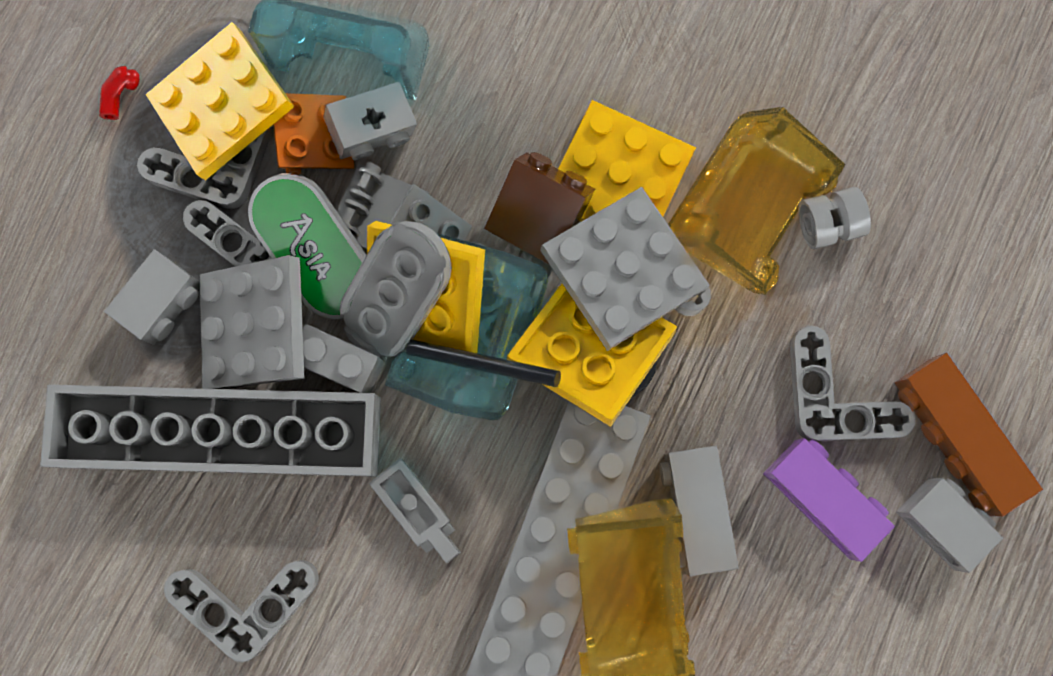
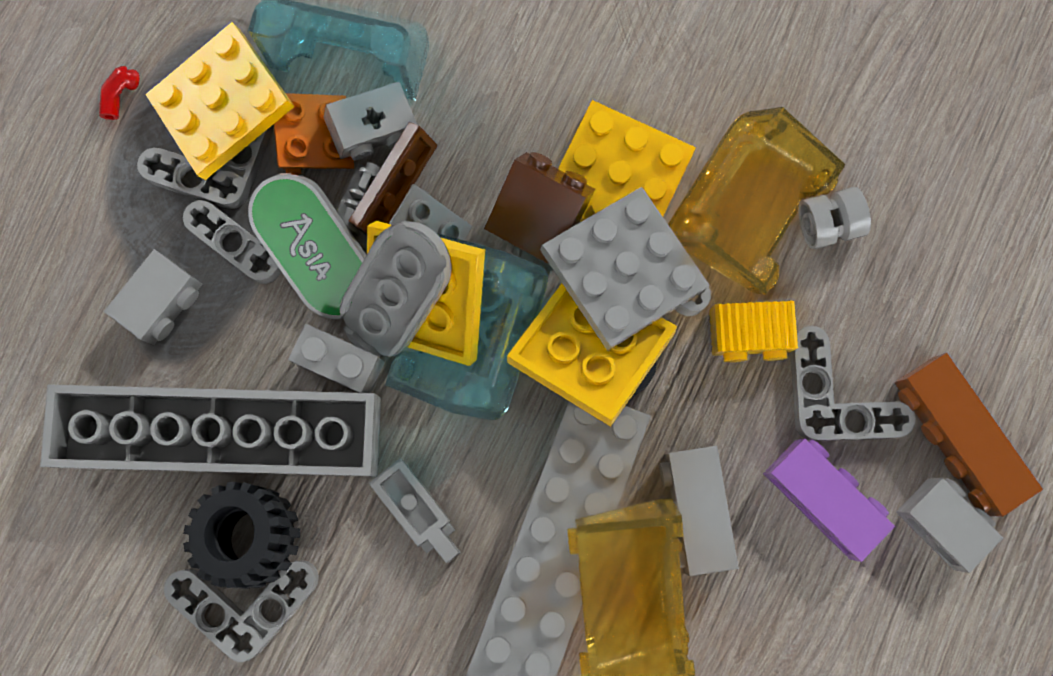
(213, 528): none -> black tyre
(252, 324): light grey plate -> none
(394, 178): none -> reddish brown tile
(484, 363): black bar -> none
(753, 329): none -> yellow brick

